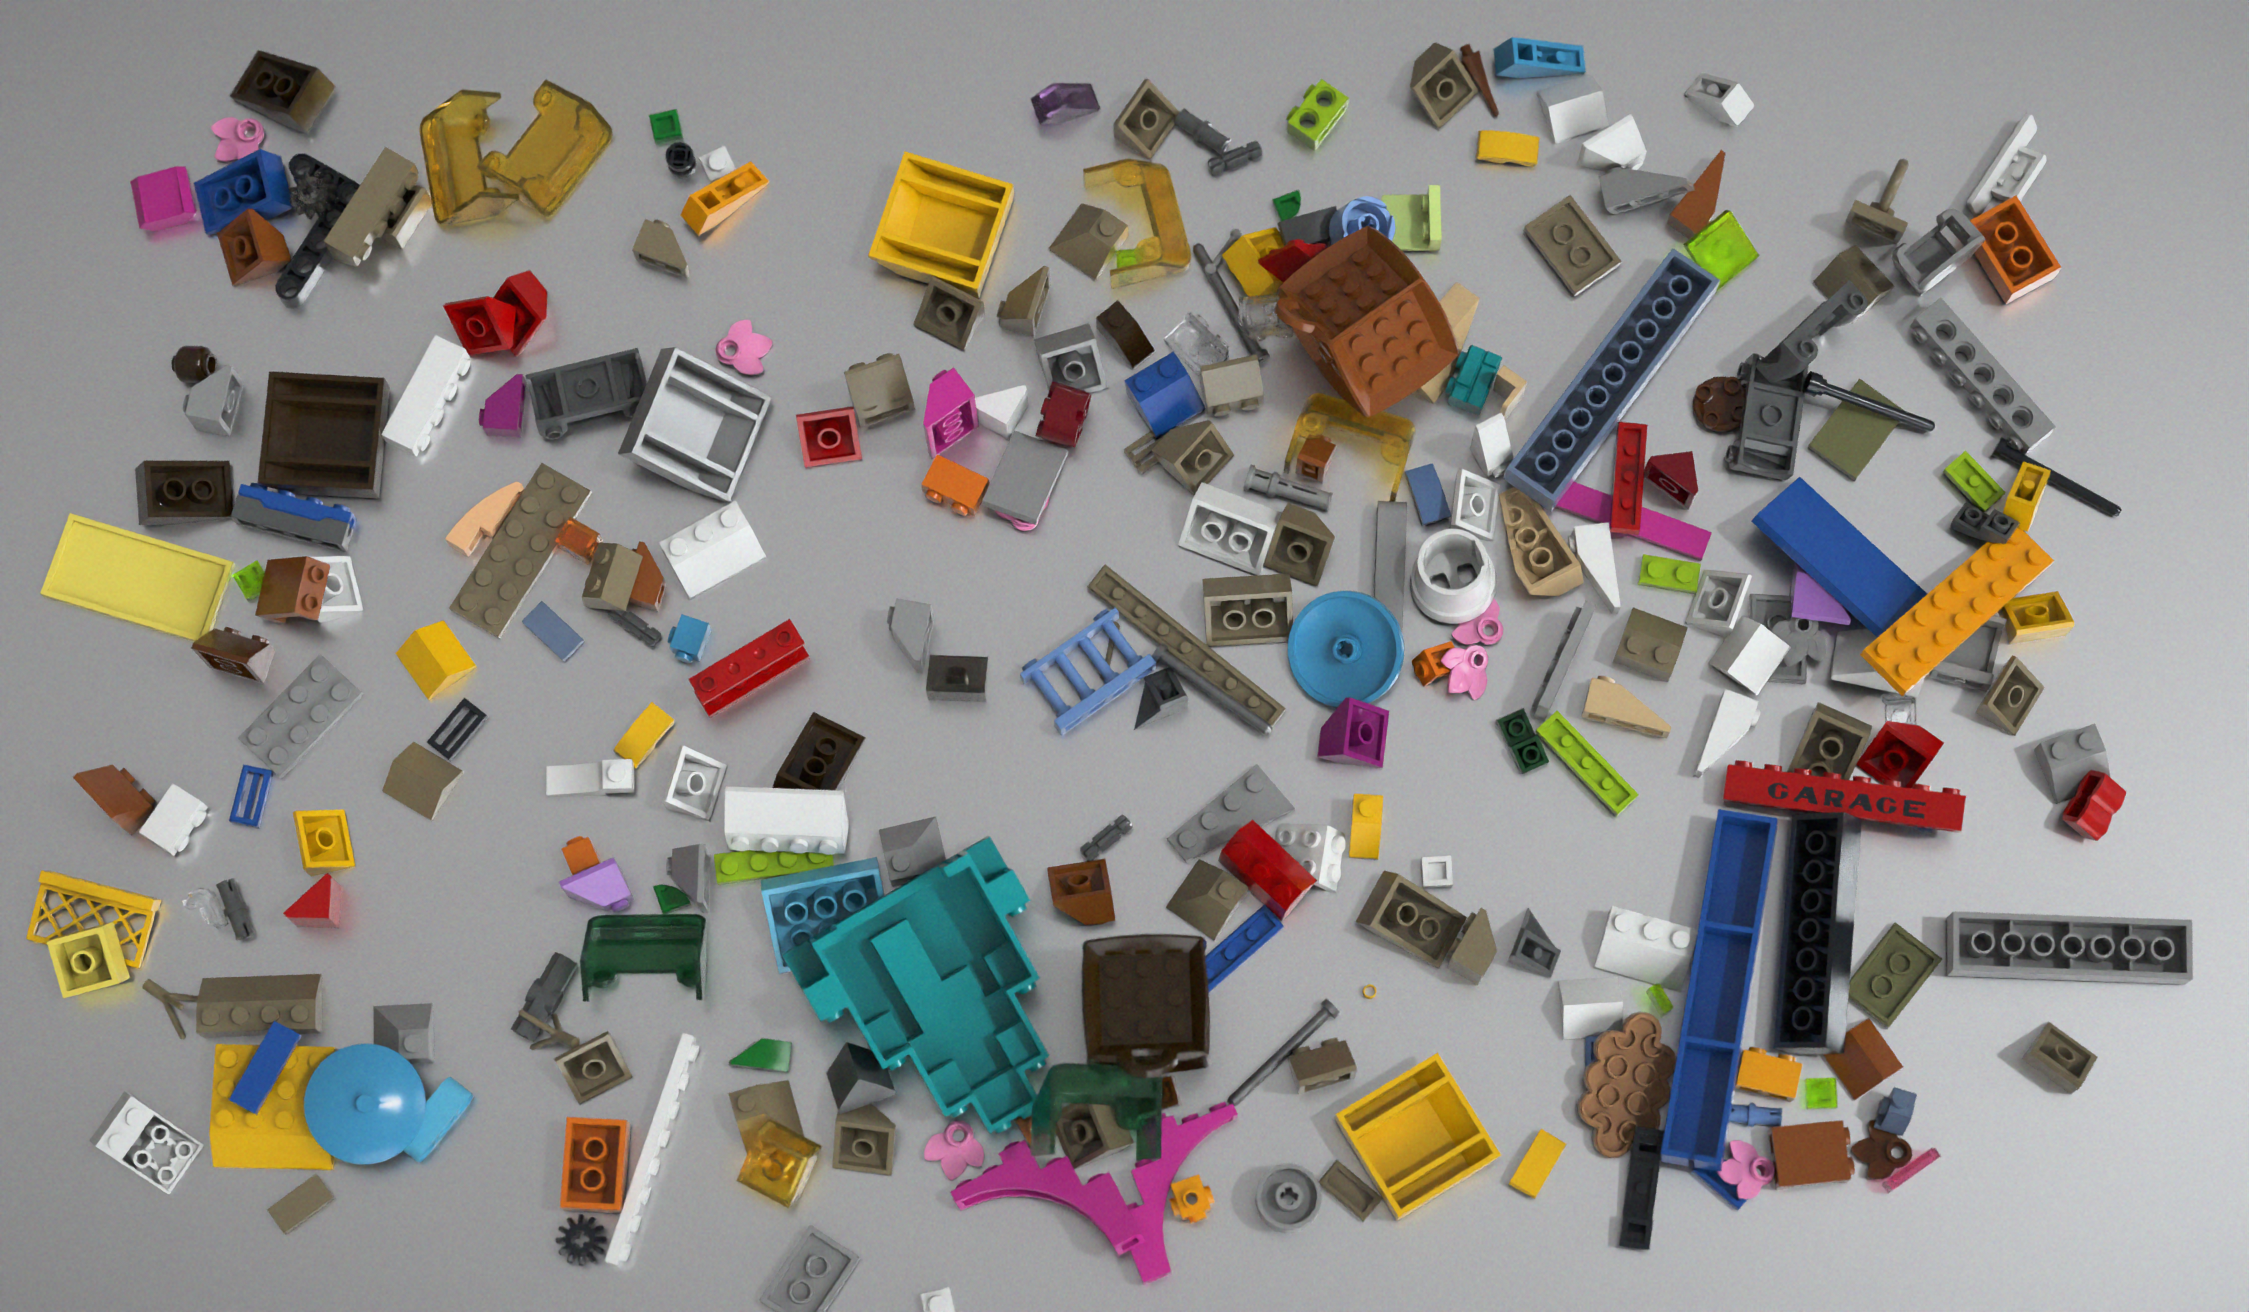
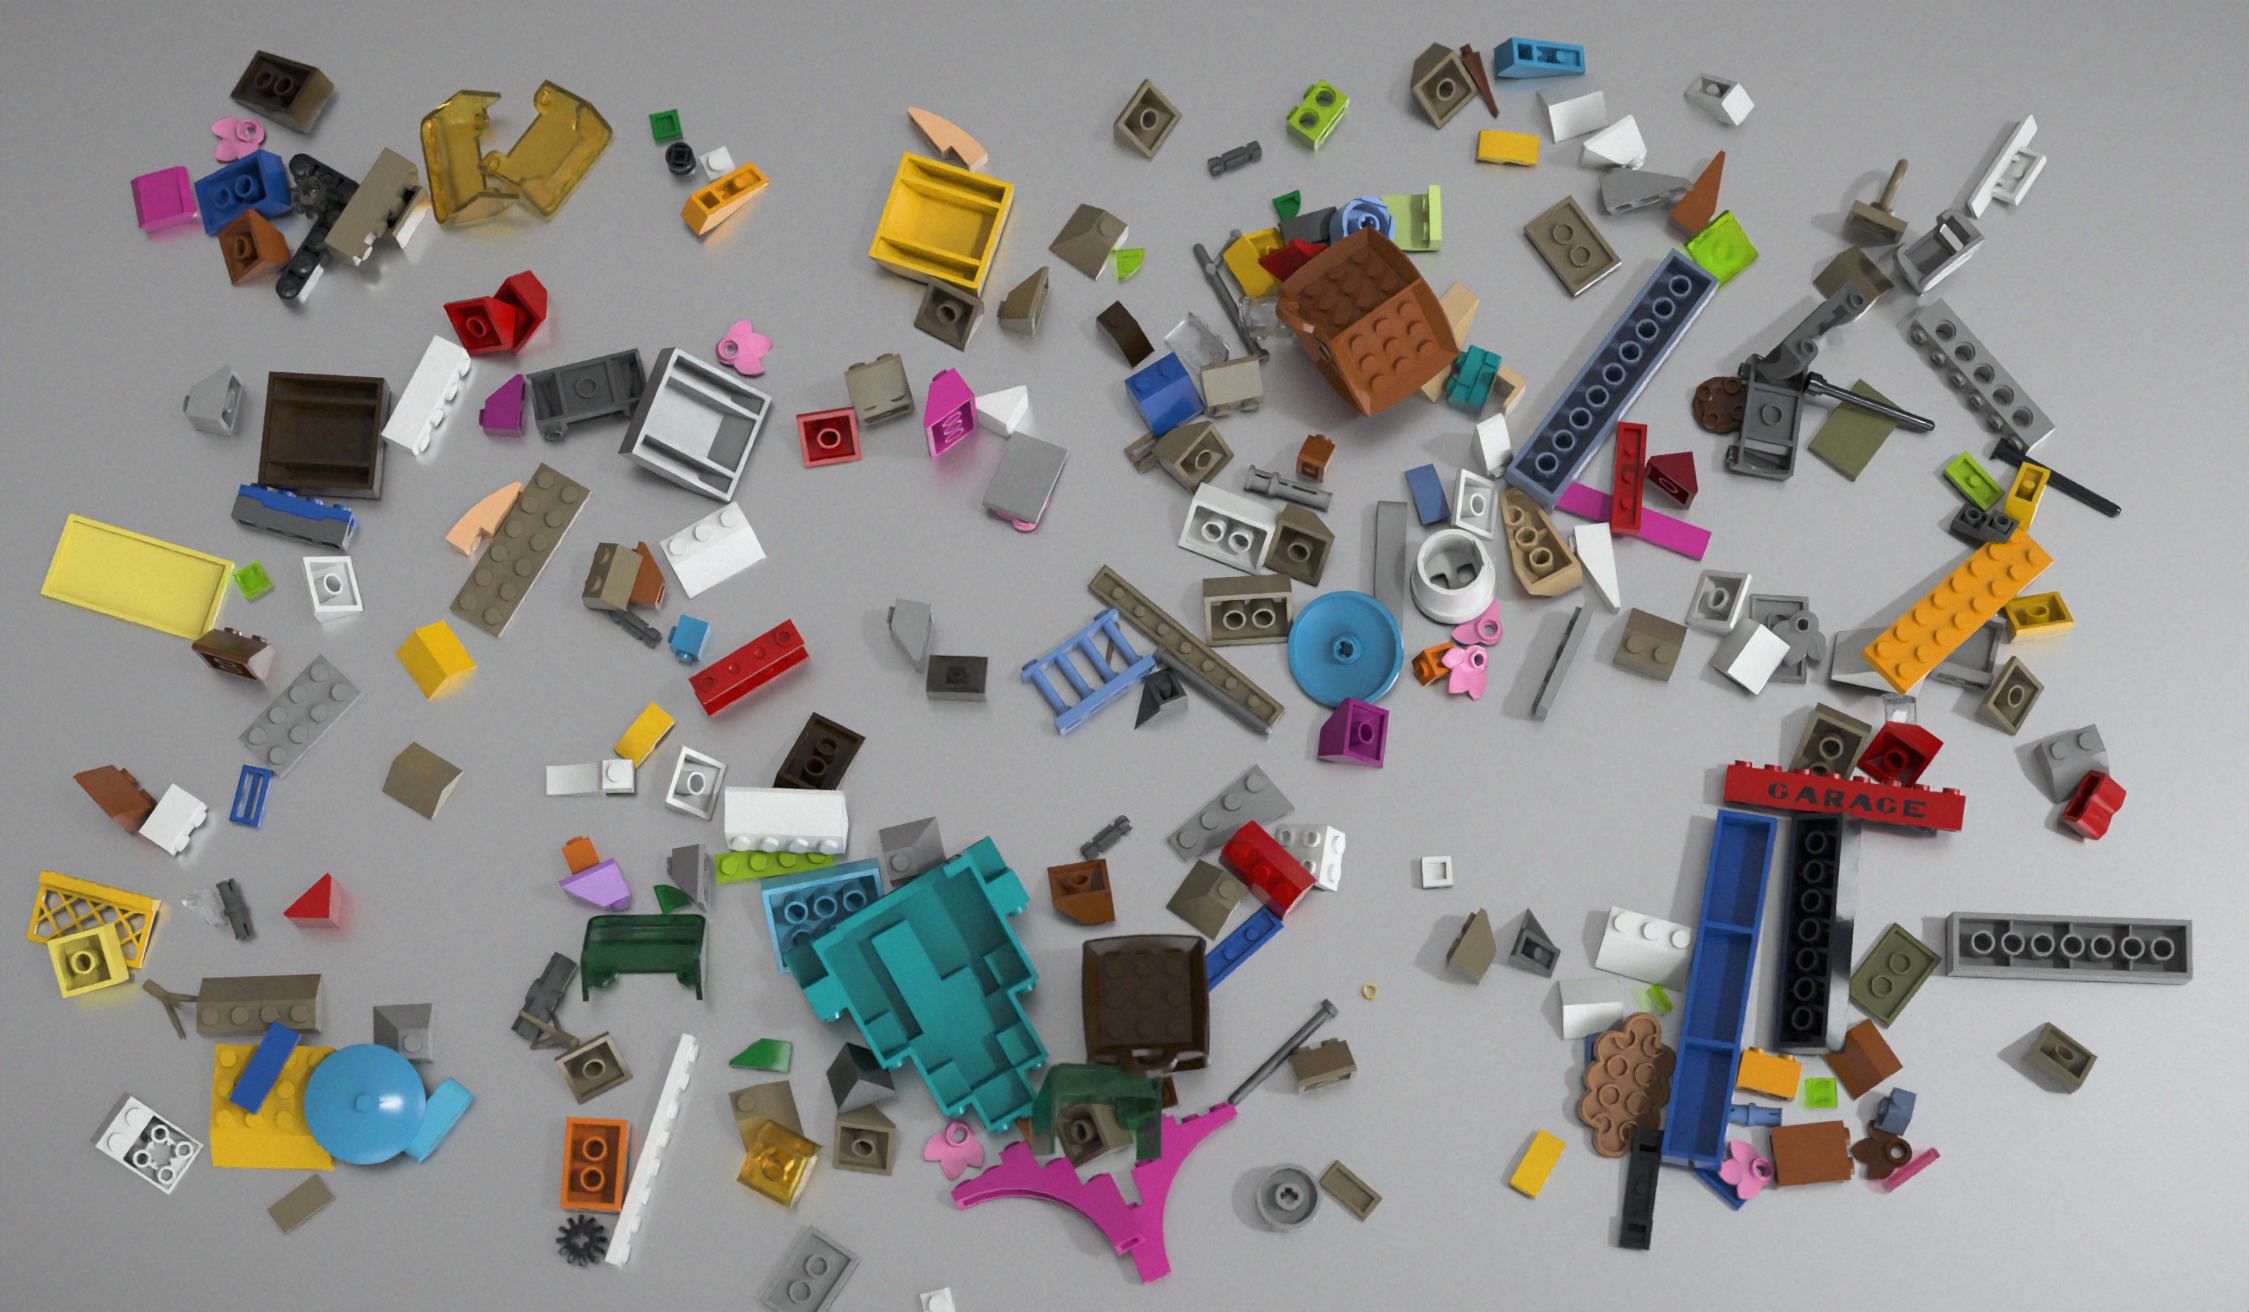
(183, 491): dark brown slope -> none
(193, 363): dark brown head -> none
(292, 589): dark orange panel -> none
(323, 841): yellow slope -> none
(449, 755): black tile -> none
(553, 631): sand blue tile -> none
(578, 540): clear orange brick -> none
(659, 247): dark tan slope -> none
(948, 139): none -> light nougat slope
(954, 485): orange brick -> none
(1063, 414): dark red brick -> none
(1064, 102): clear purple slope -> none
(1072, 359): light grey slope -> none
(1169, 248): clear yellow windscreen -> none
(1191, 1188): light orange brick -> none
(1202, 131): dark grey pin -> none
(1365, 826): yellow slope -> none
(1390, 430): clear yellow windscreen -> none
(1411, 918): dark tan slope -> none
(1417, 1136): yellow slope -> none
(1522, 741): dark green slope -> none
(1587, 763): lime plate -> none
(1617, 706): tan slope -> none
(1669, 574): lime plate -> none
(1729, 725): white slope -> none
(1813, 602): medium lavender slope -> none
(1838, 557): blue tile -> none
(2013, 250): orange brick -> none

